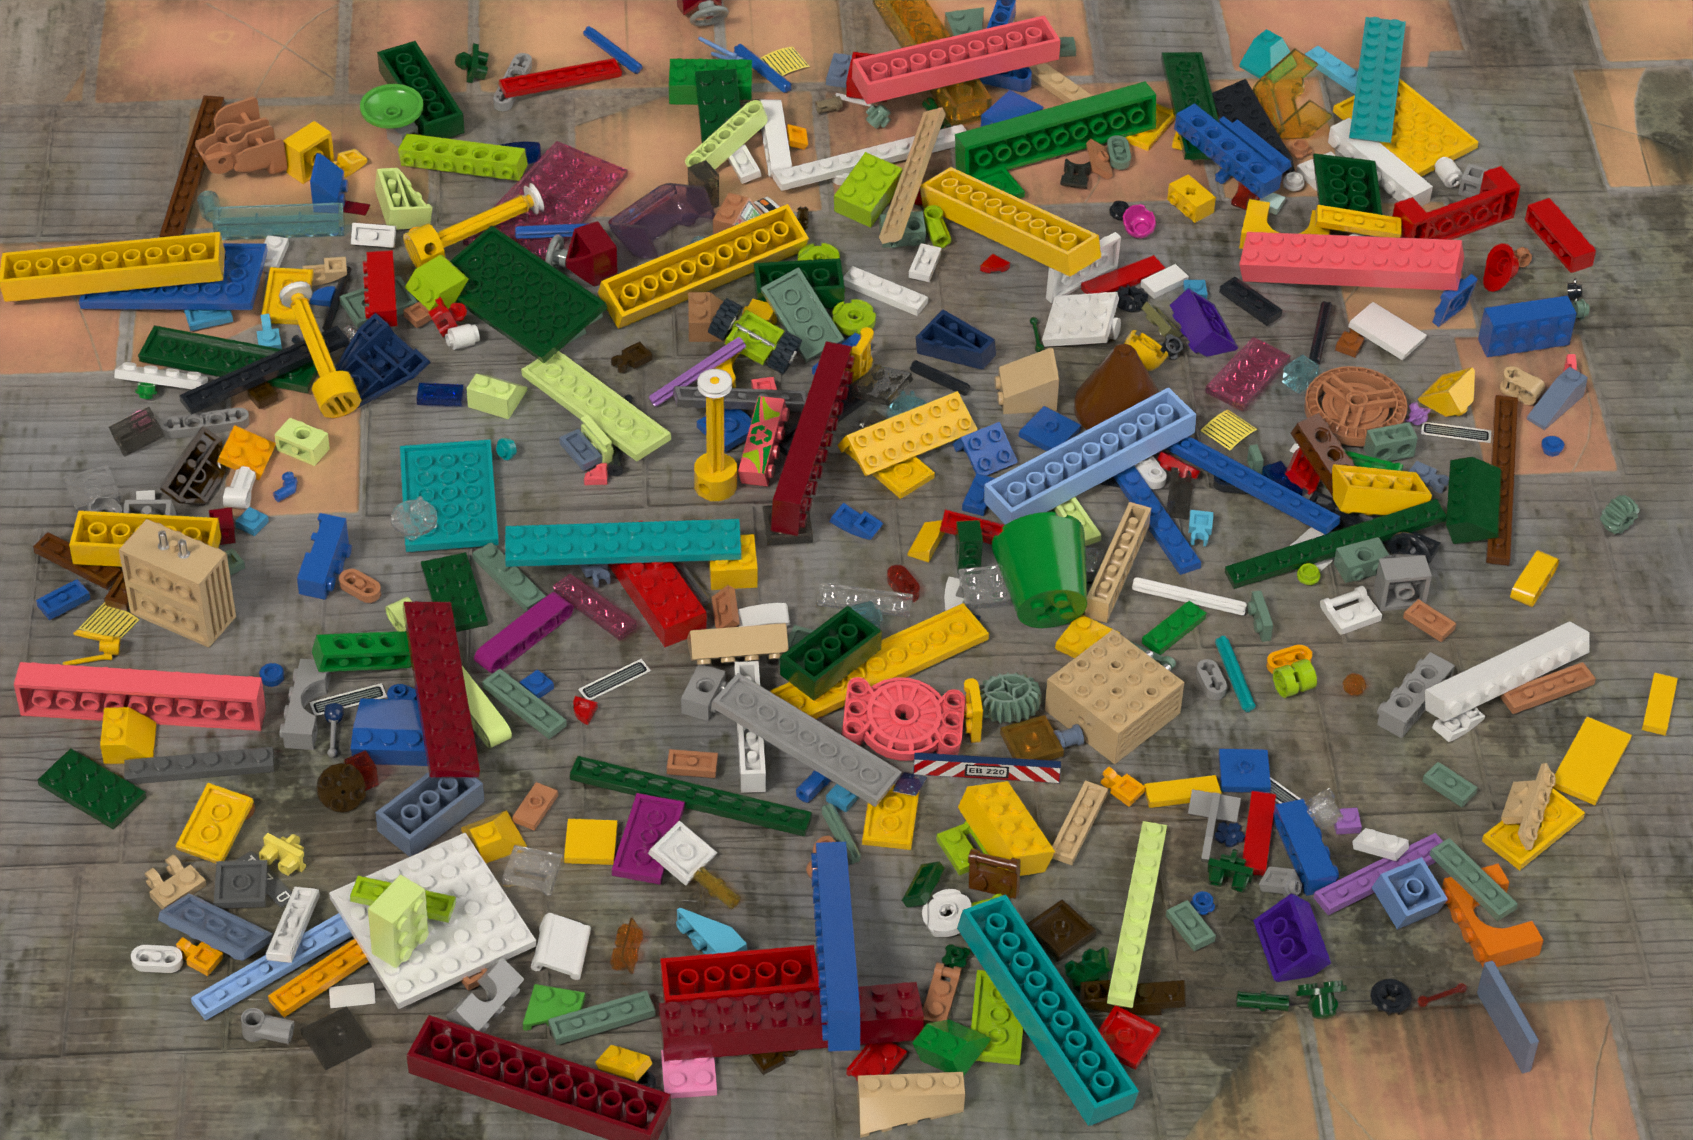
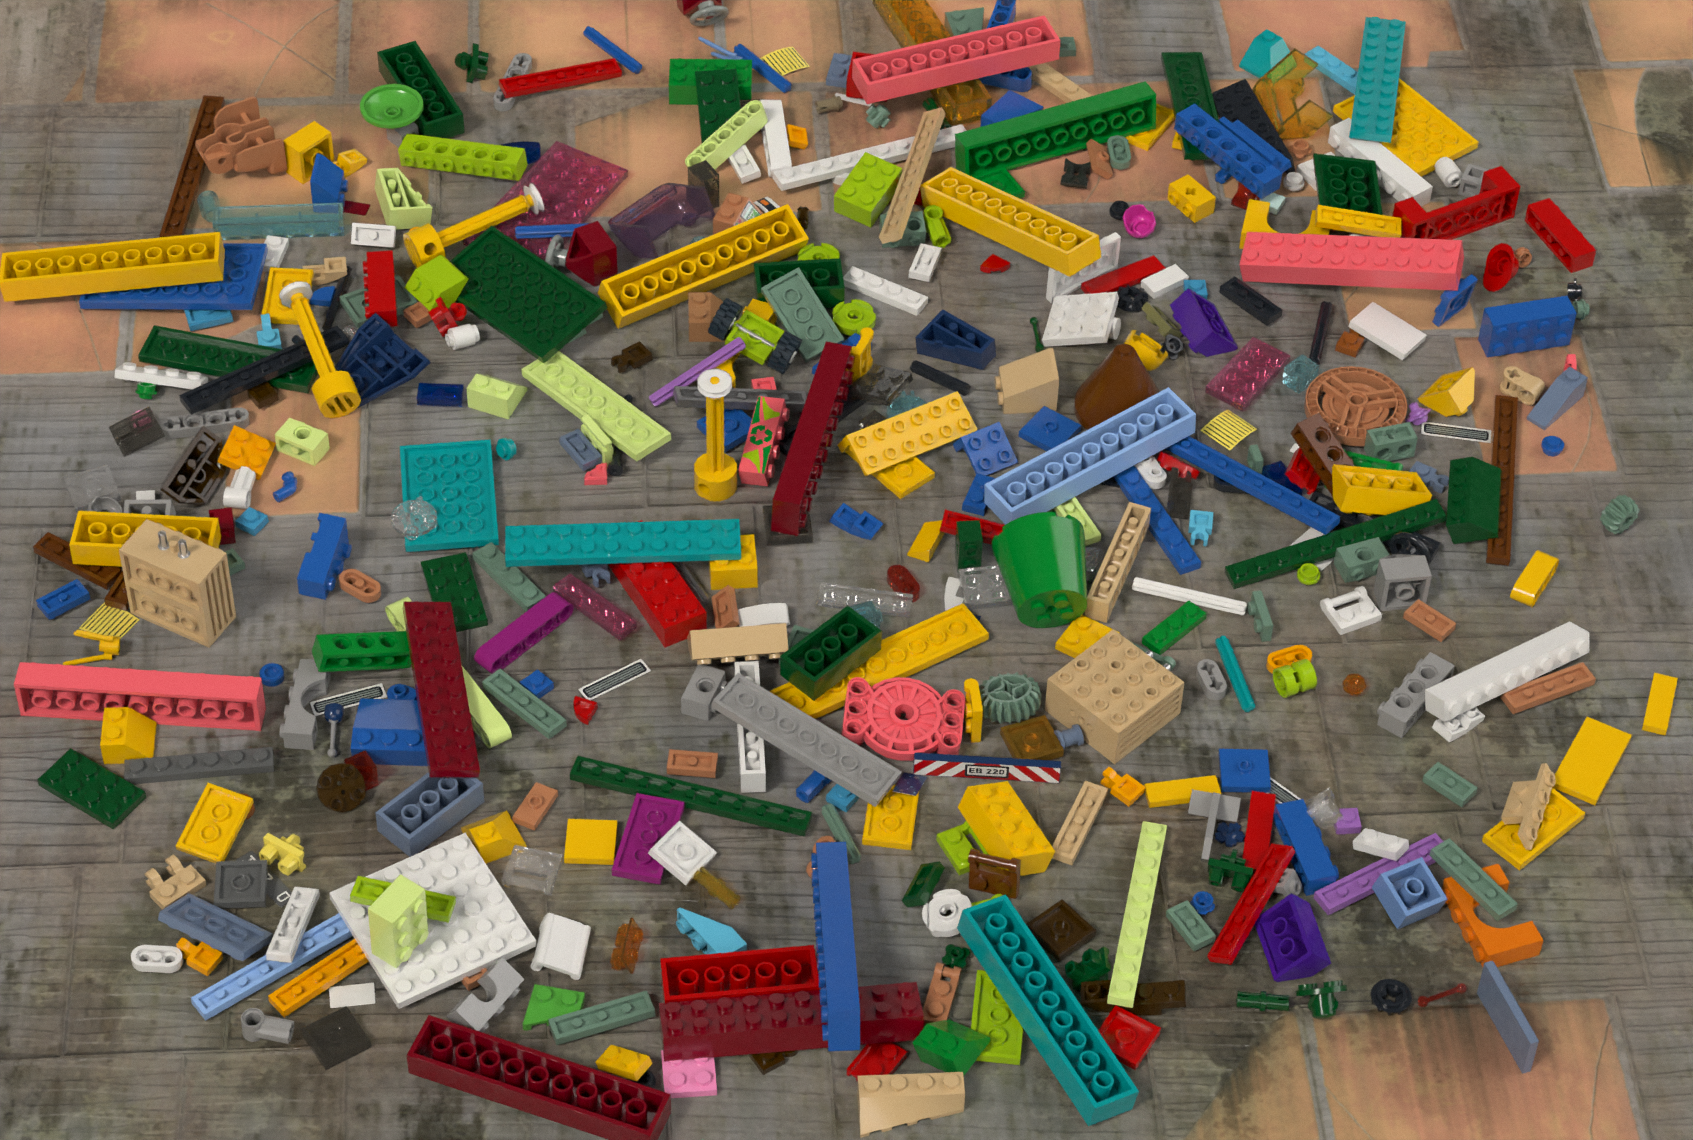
(1251, 904): none -> red tile

